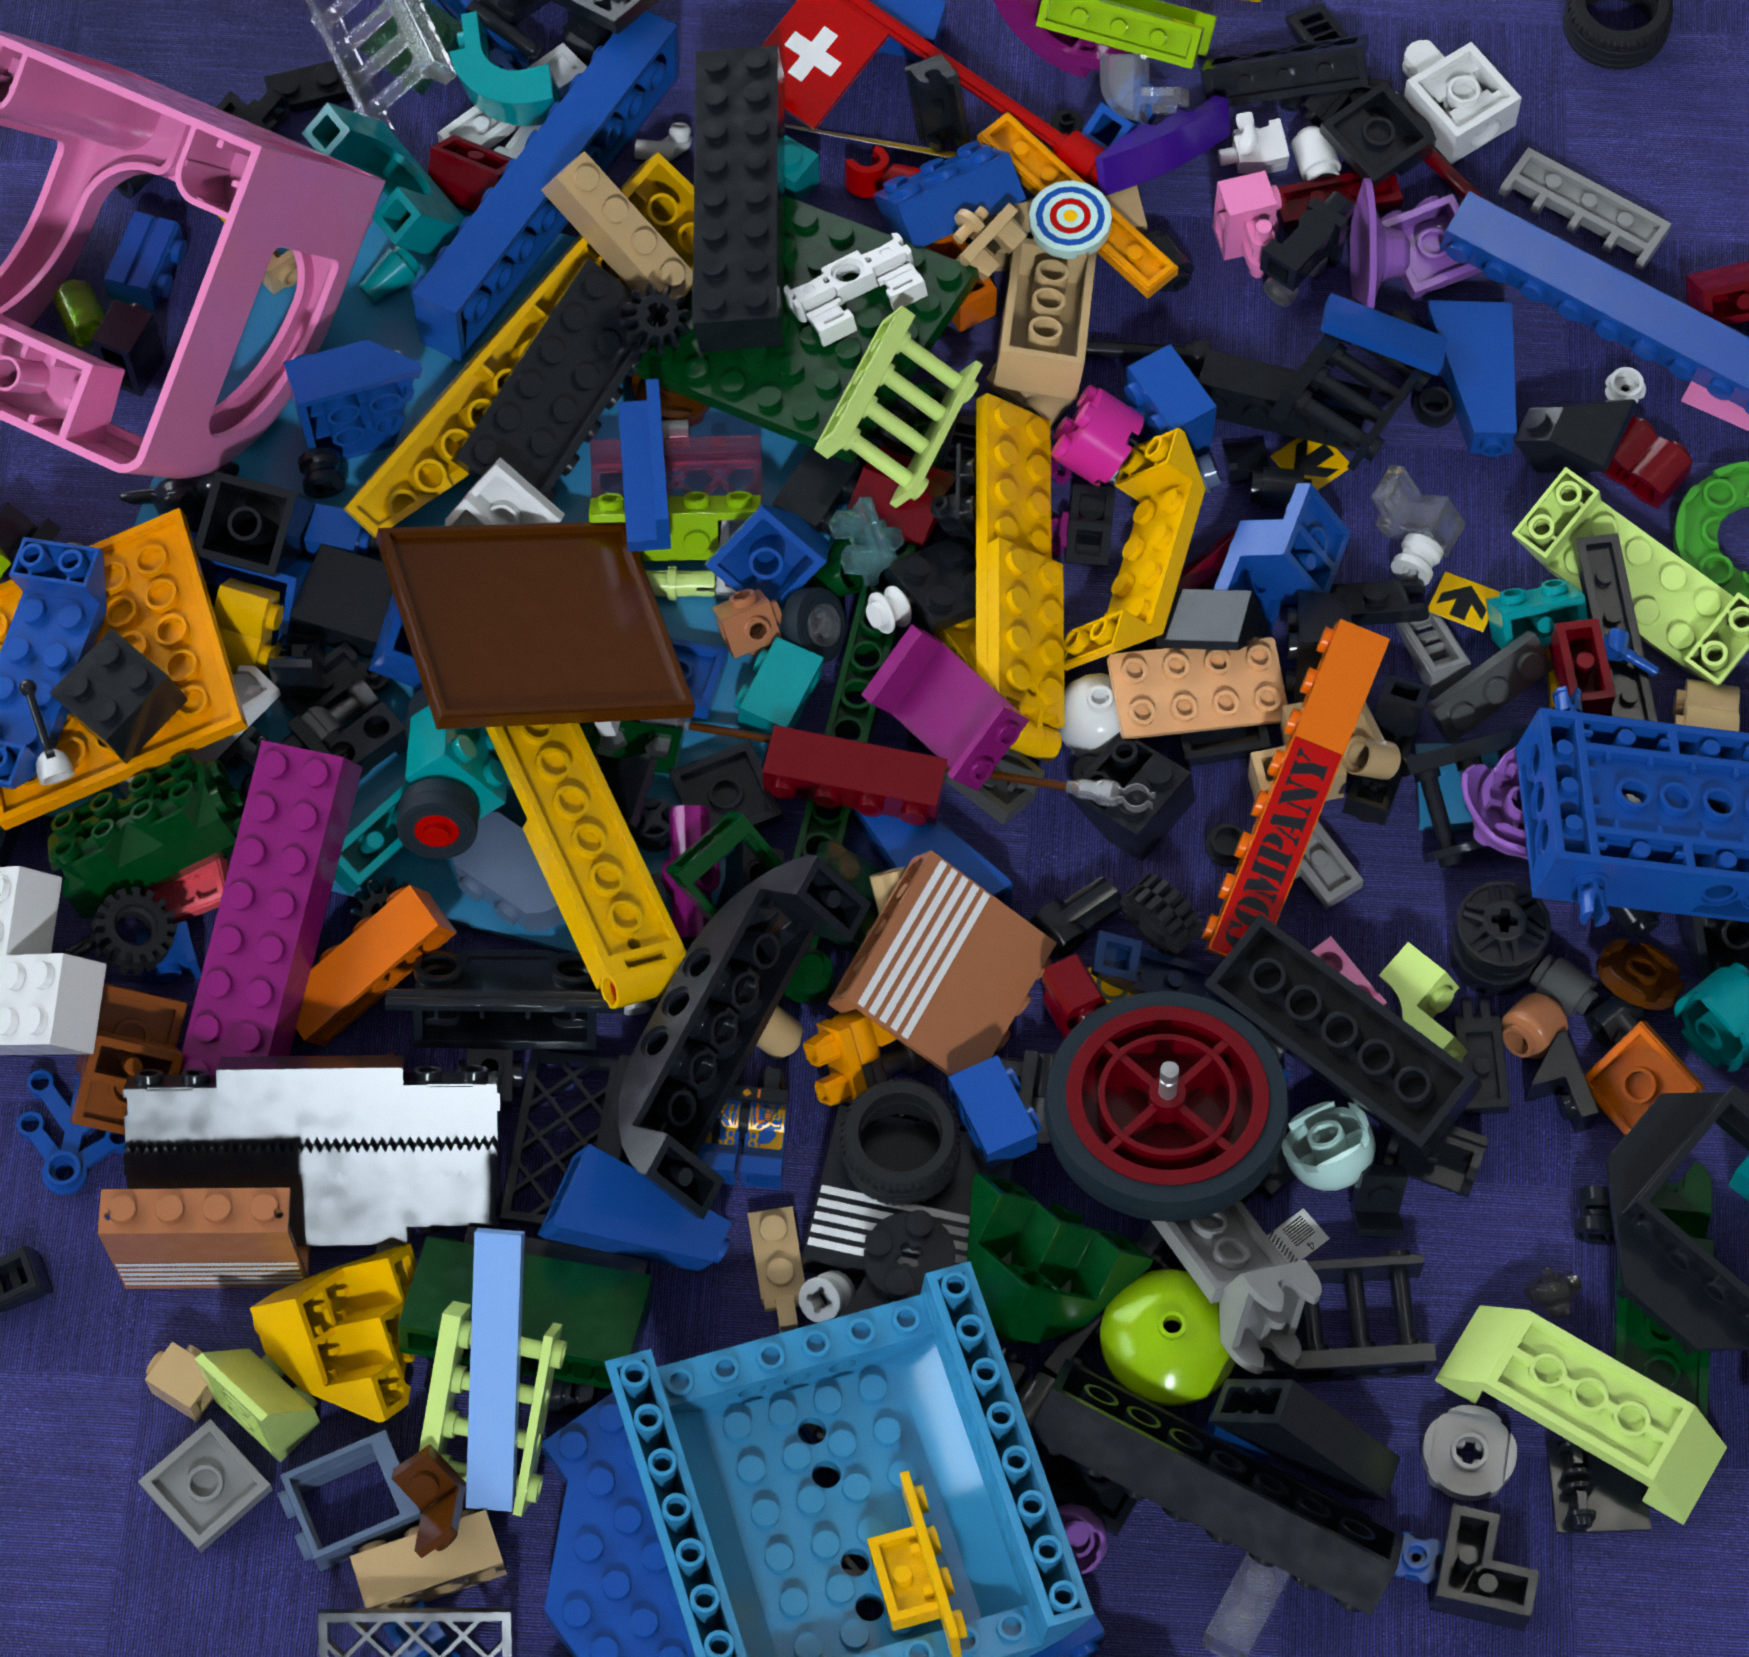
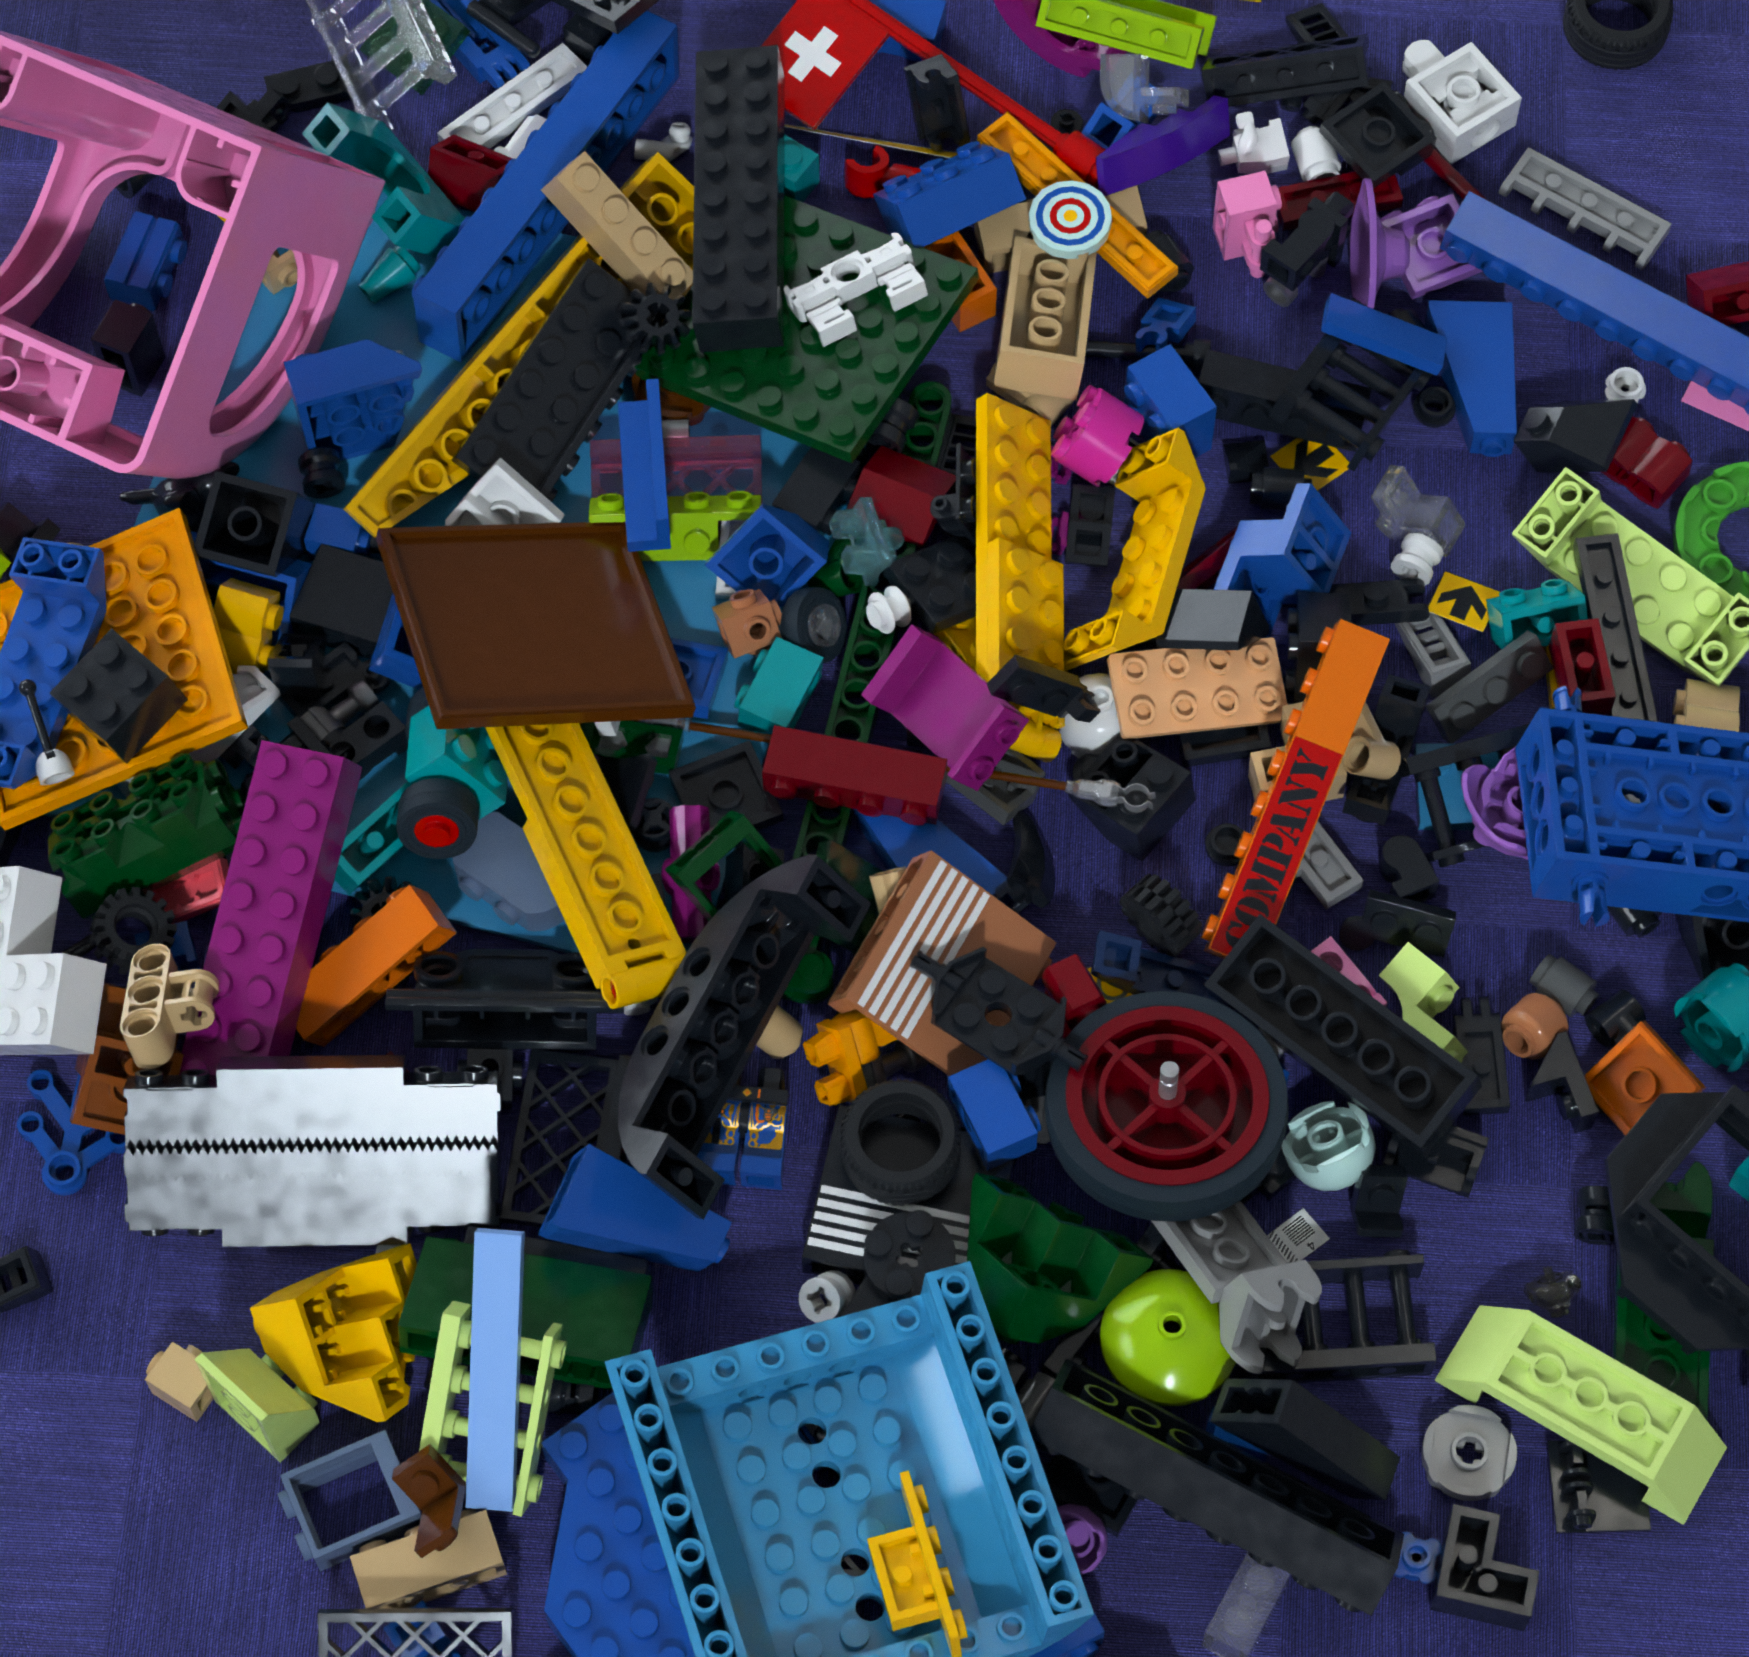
(79, 310): clear neon green brick -> none
(163, 1004): none -> tan beam
(201, 1238): nougat panel -> none
(205, 1485): light grey plate -> none
(502, 94): teal arch -> none
(682, 583): yellowish green pin -> none
(777, 1263): tan hinge -> none
(860, 402): yellowish green fence -> none
(974, 987): none -> black plate
(1002, 229): tan hips -> none
(1032, 868): none -> black piece
(1043, 689): none -> black hinge
(1078, 915): black piece -> none
(1164, 323): none -> blue plate
(1207, 471): sand blue plate -> none
(1398, 922): none -> black hinge
(1408, 870): none -> black leg
(1496, 960): black wheel -> none
(1616, 650): blue hand -> none
(1640, 974): reddish brown tile -> none

